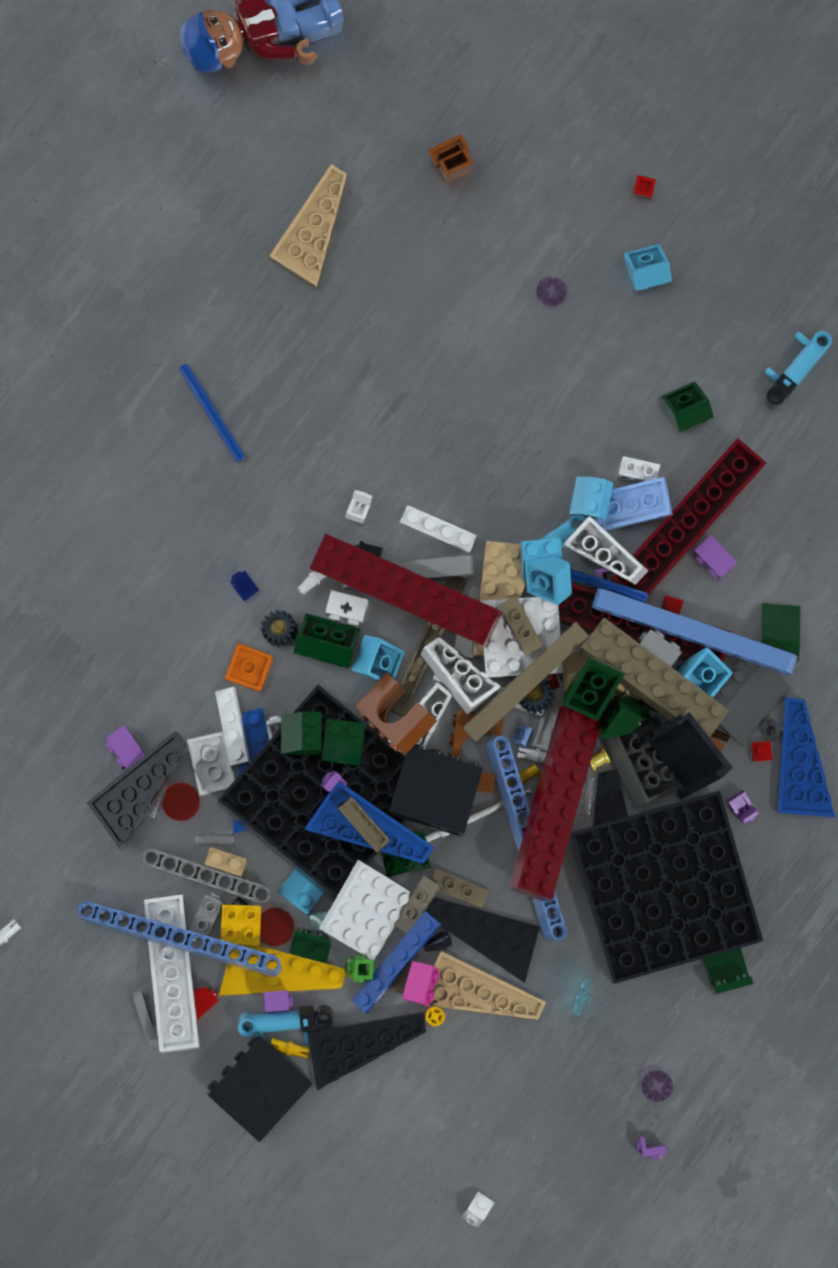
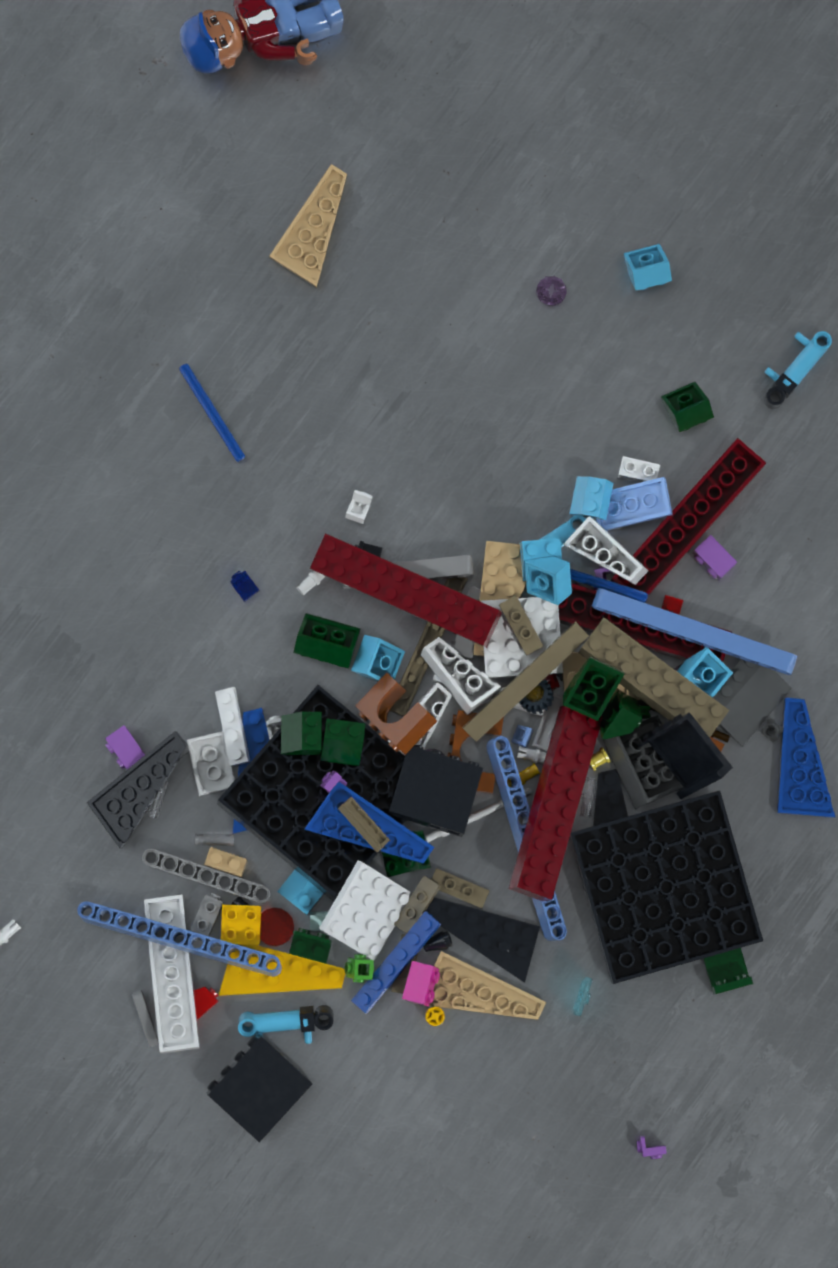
(181, 802): clear red tile -> none
(249, 667): orange tile -> none
(278, 1001): medium lavender brick -> none
(279, 628): black wheel -> none
(290, 1048): yellow pin -> none
(355, 1045): black wing -> none
(357, 605): white brick -> none
(438, 529): white plate -> none
(452, 158): dark orange plate -> none
(478, 1210): white bracket -> none
(644, 187): red plate -> none
(648, 1082): clear purple gear -> none
(660, 647): light grey brick -> none
(742, 807): medium lavender bracket -> none
(761, 751): red plate -> none
(781, 627): dark green slope -> none

